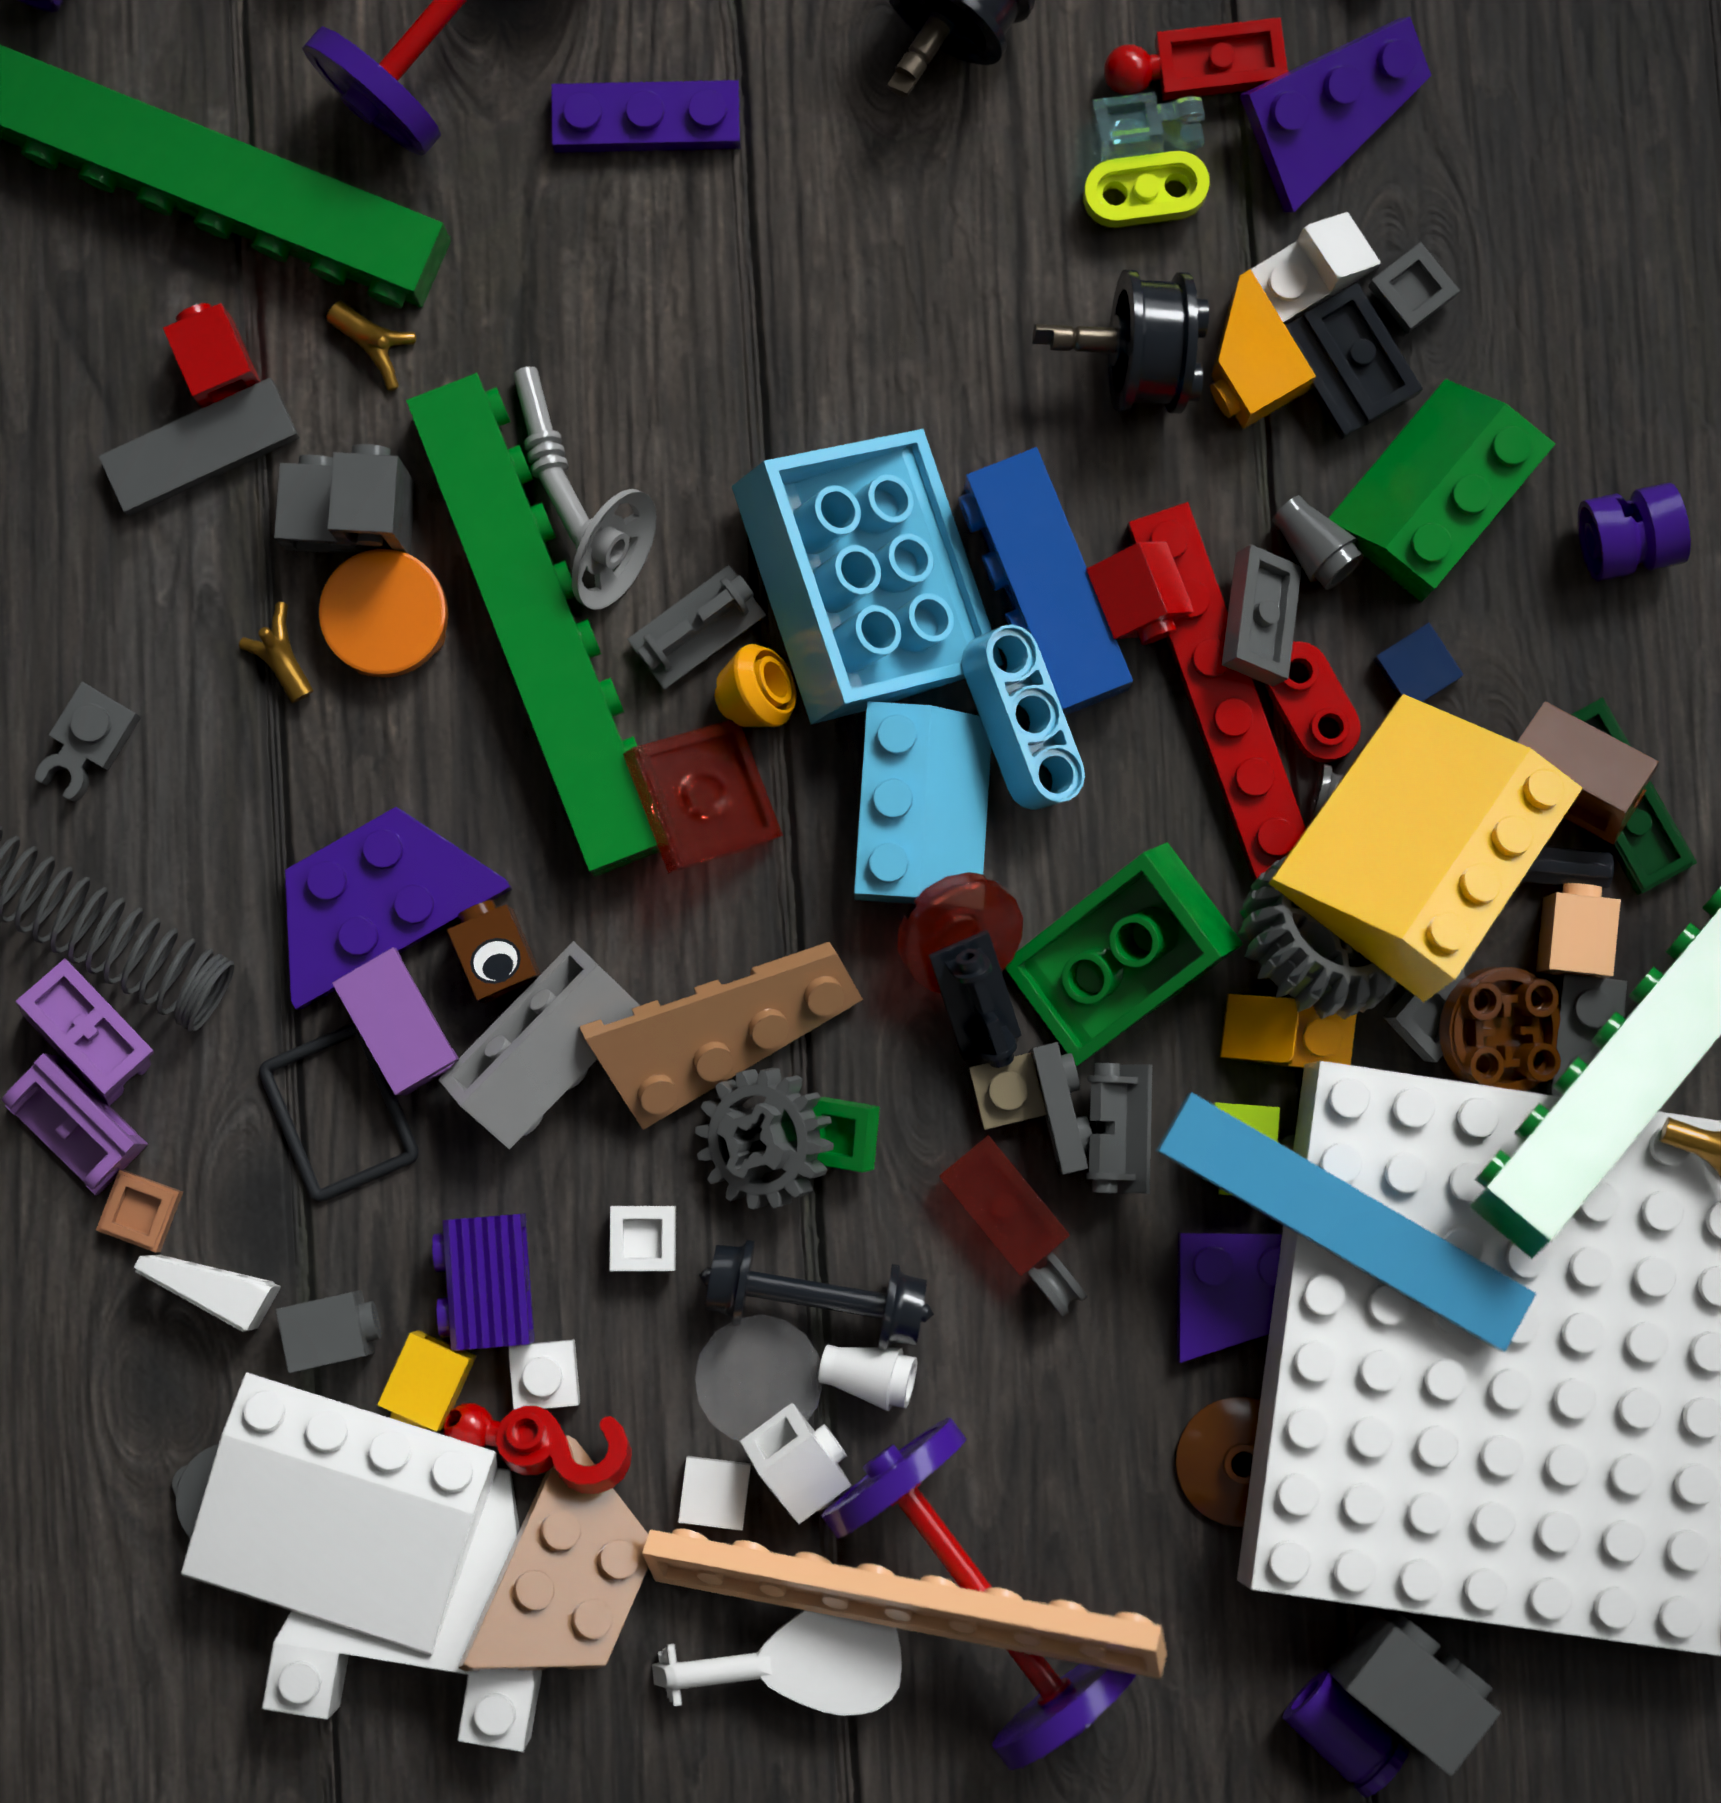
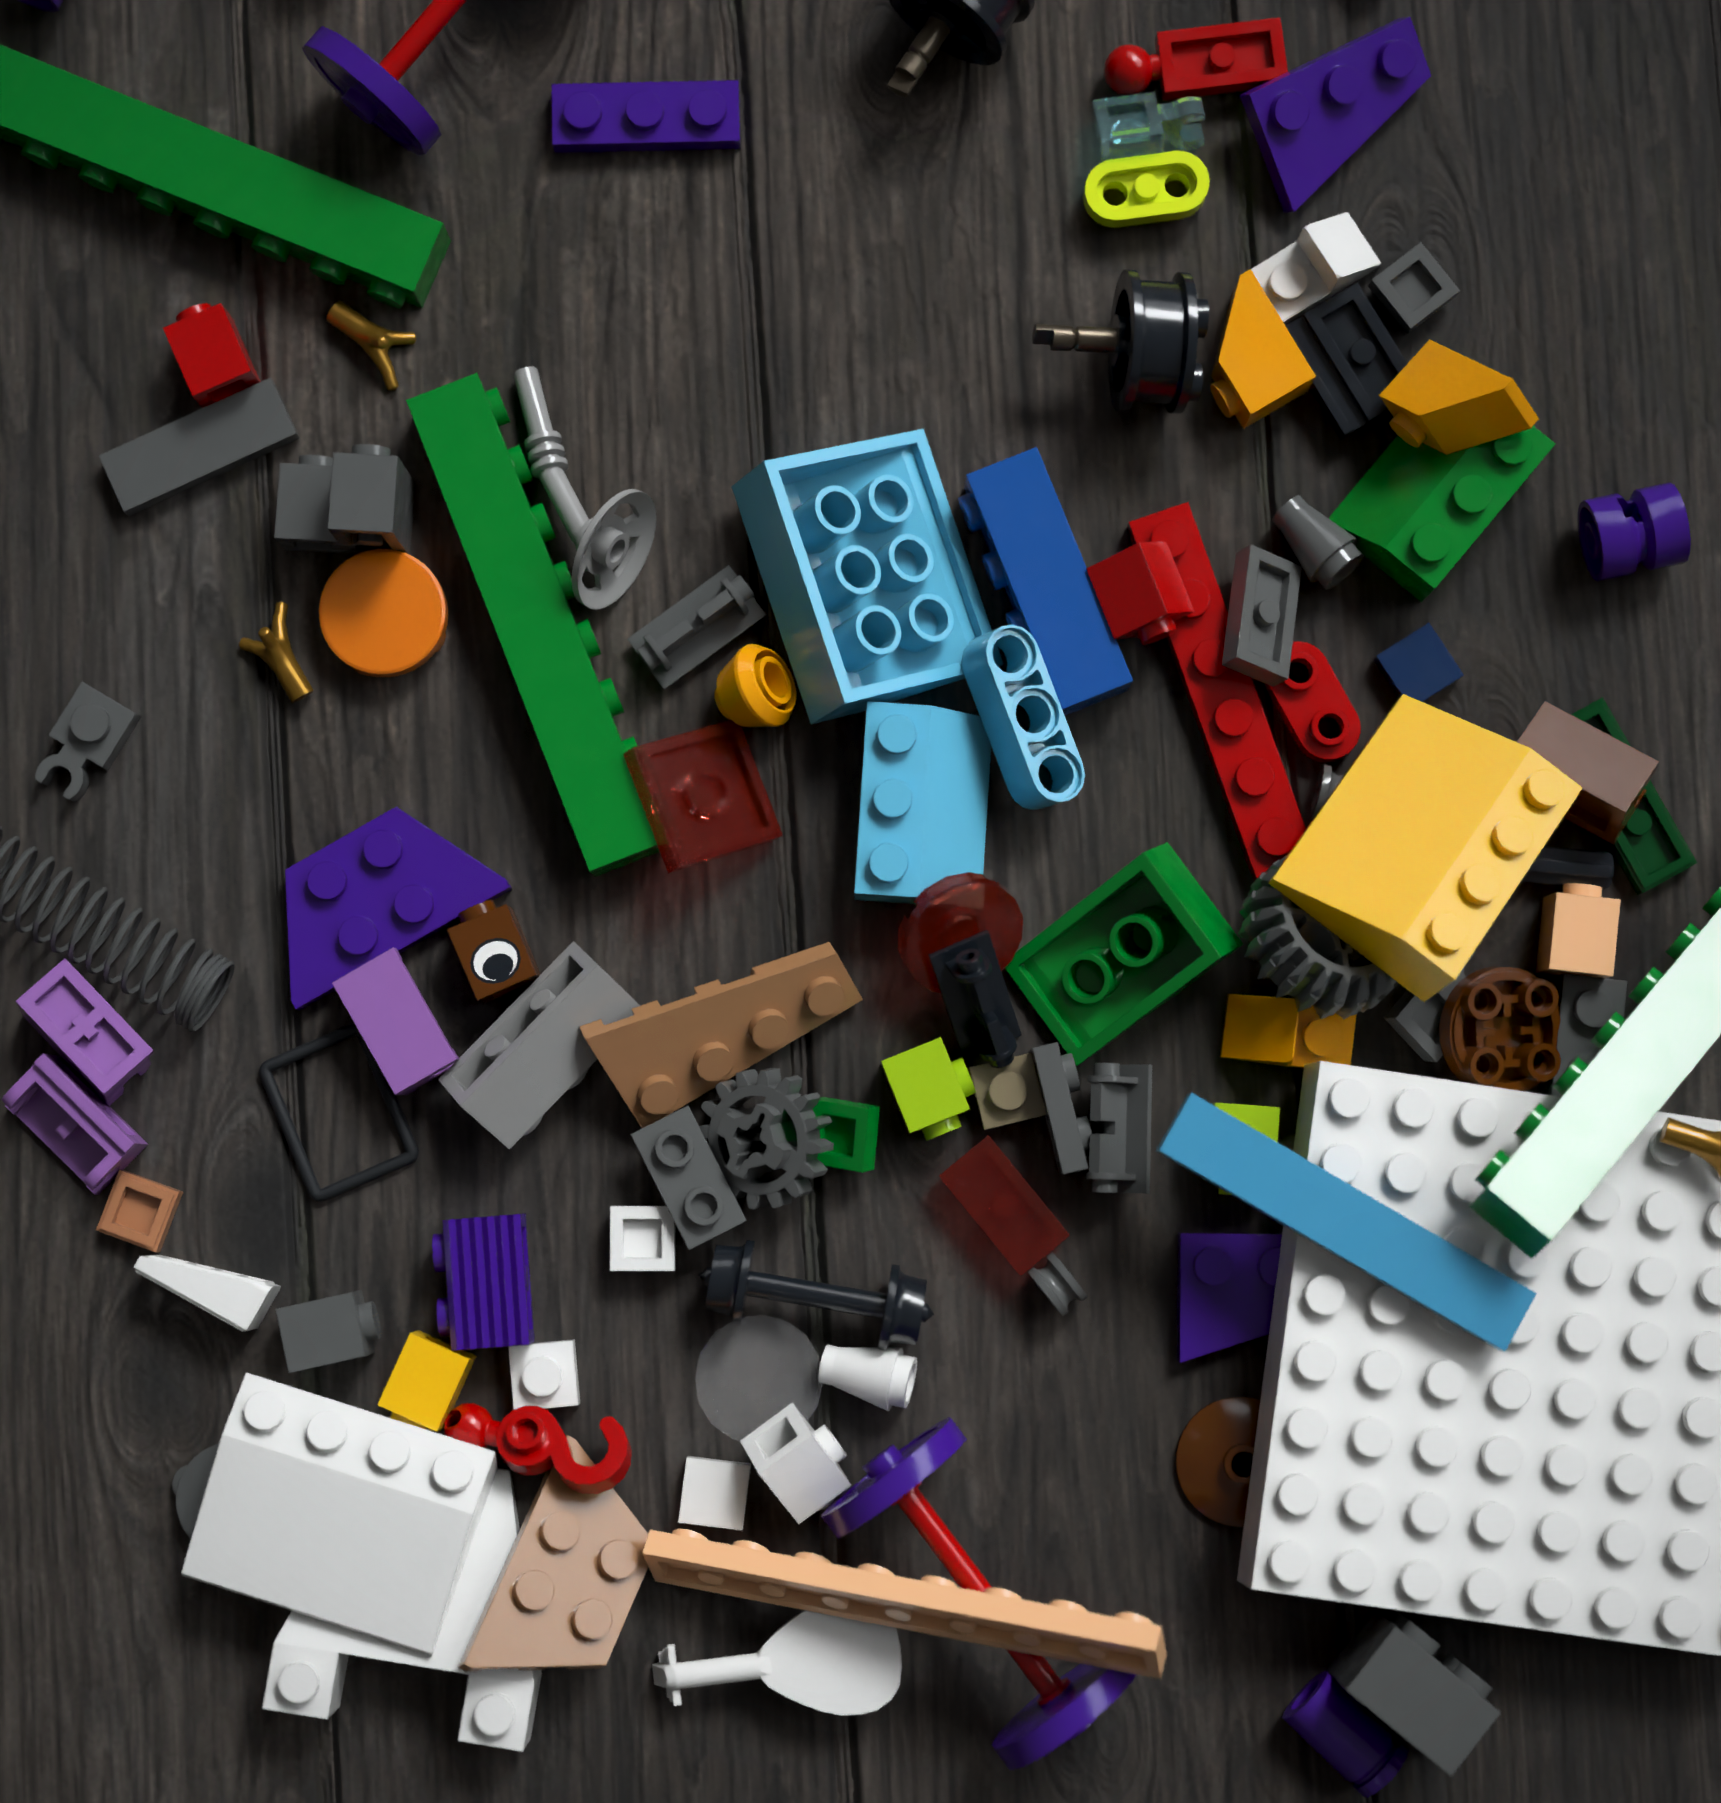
(688, 1177): none -> dark grey hinge
(929, 1088): none -> lime brick
(1454, 402): none -> light orange slope

